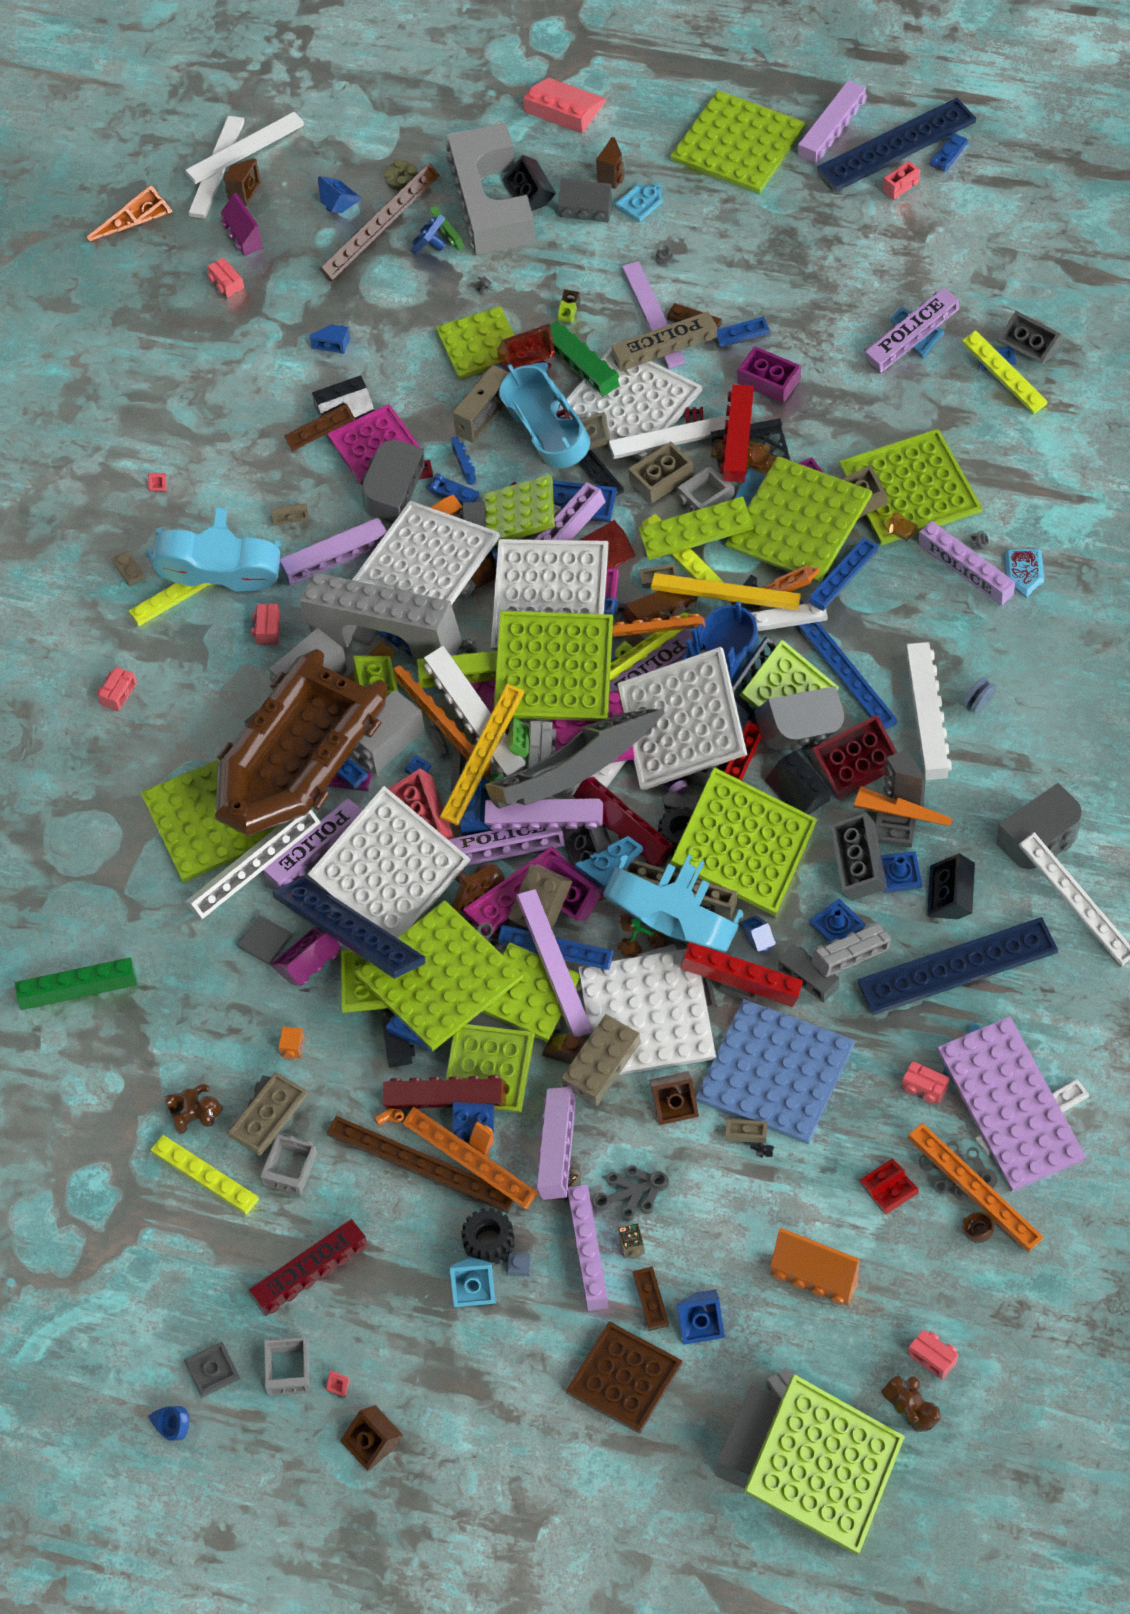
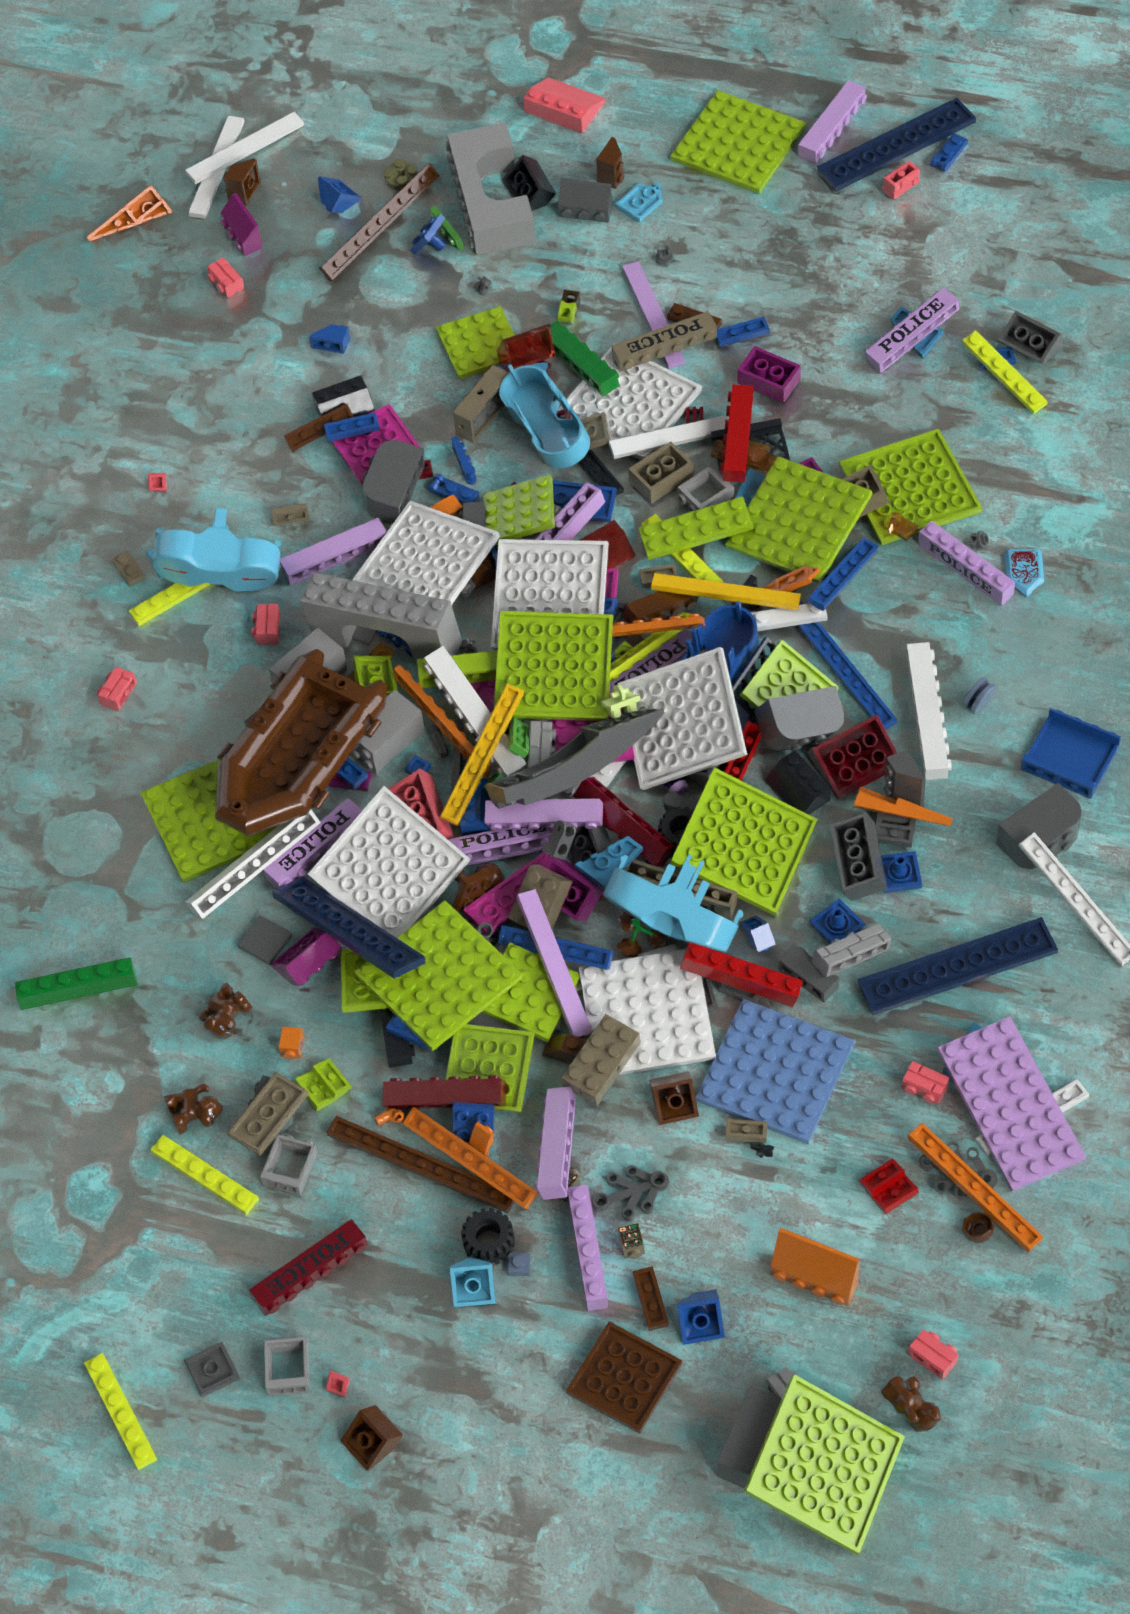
(120, 1411): none -> neon yellow plate
(171, 1422): blue piece -> none
(224, 1007): none -> reddish brown animal
(323, 1084): none -> lime slope
(351, 427): none -> blue plate
(560, 840): none -> dark grey leg
(619, 699): none -> yellowish green hips
(951, 888): black slope -> none
(1071, 753): none -> blue panel

